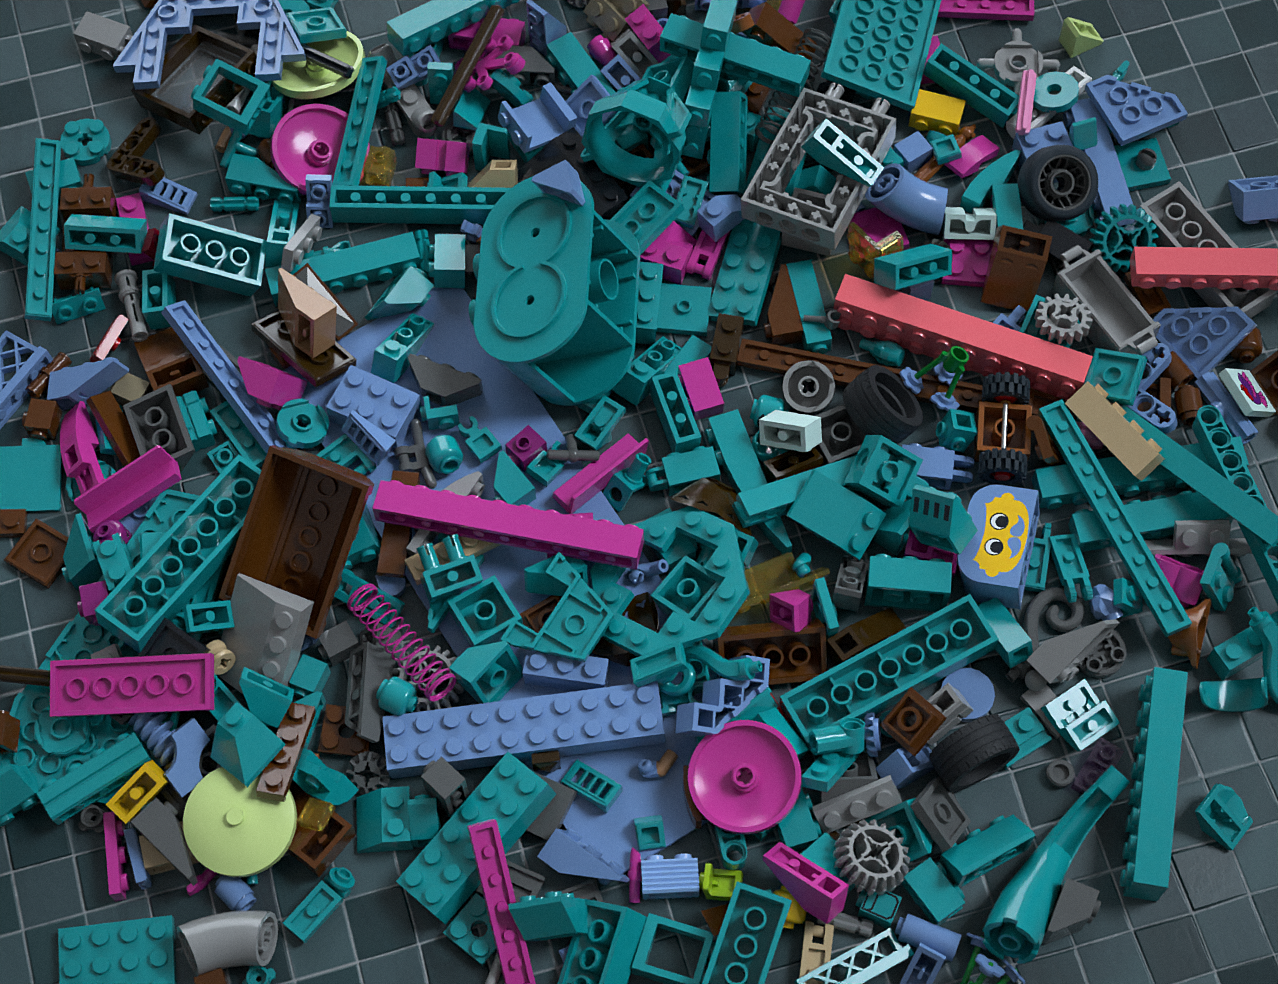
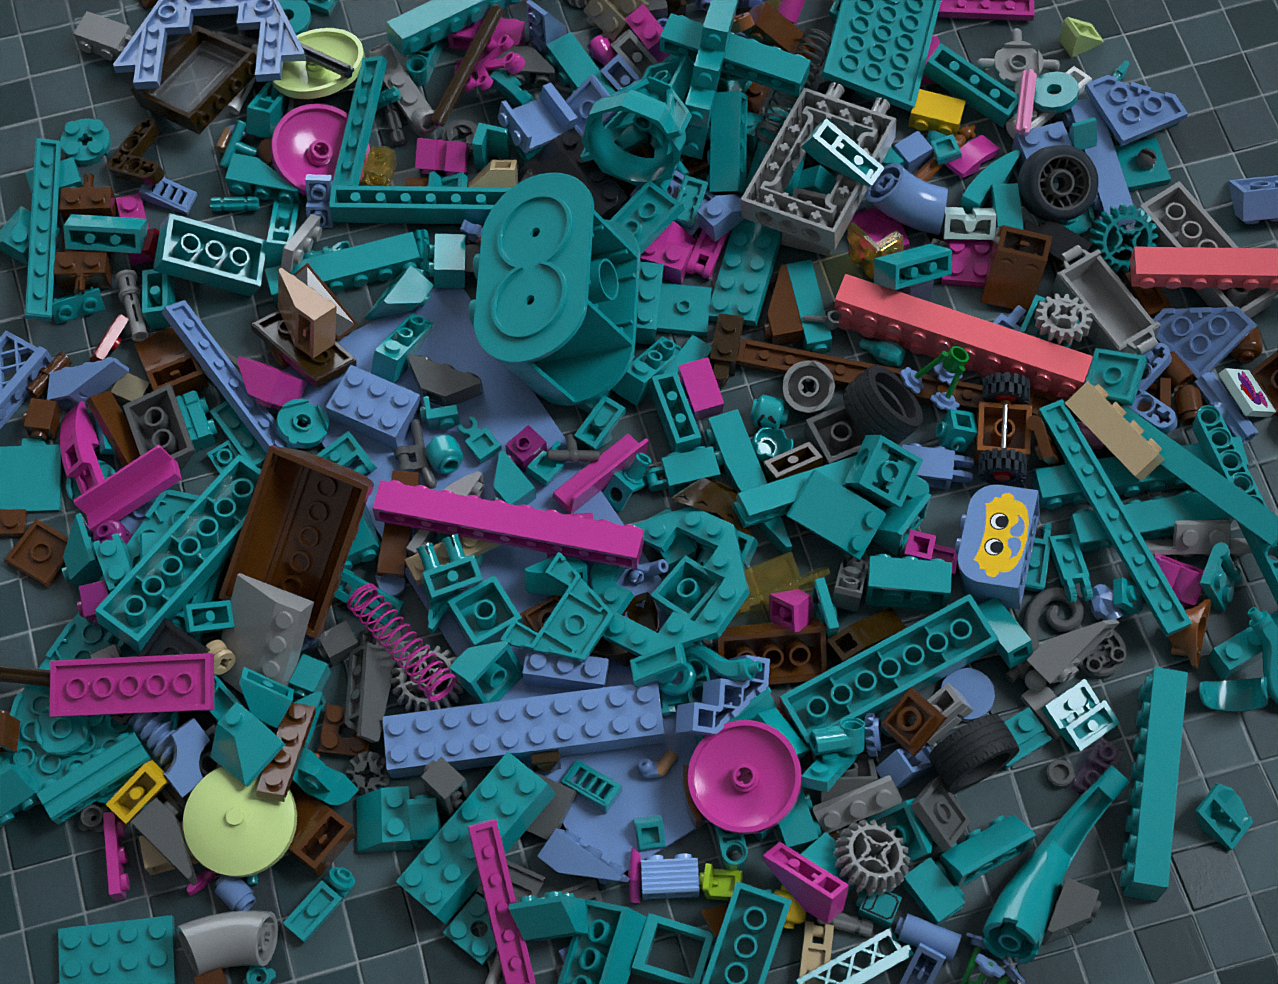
(134, 848): medium blue tile -> none
(221, 114): teal window -> none
(315, 814): clear yellow tile -> none
(316, 25): teal tile -> none
(373, 443): medium blue slope -> none
(397, 696): teal head -> none
(413, 69): medium blue slope -> none
(439, 78): teal plate -> none
(470, 110): teal slope -> none
(562, 182): medium blue slope -> none
(790, 431): light aqua brick -> none
(802, 565): teal arm -> none
(940, 519): teal slope -> none

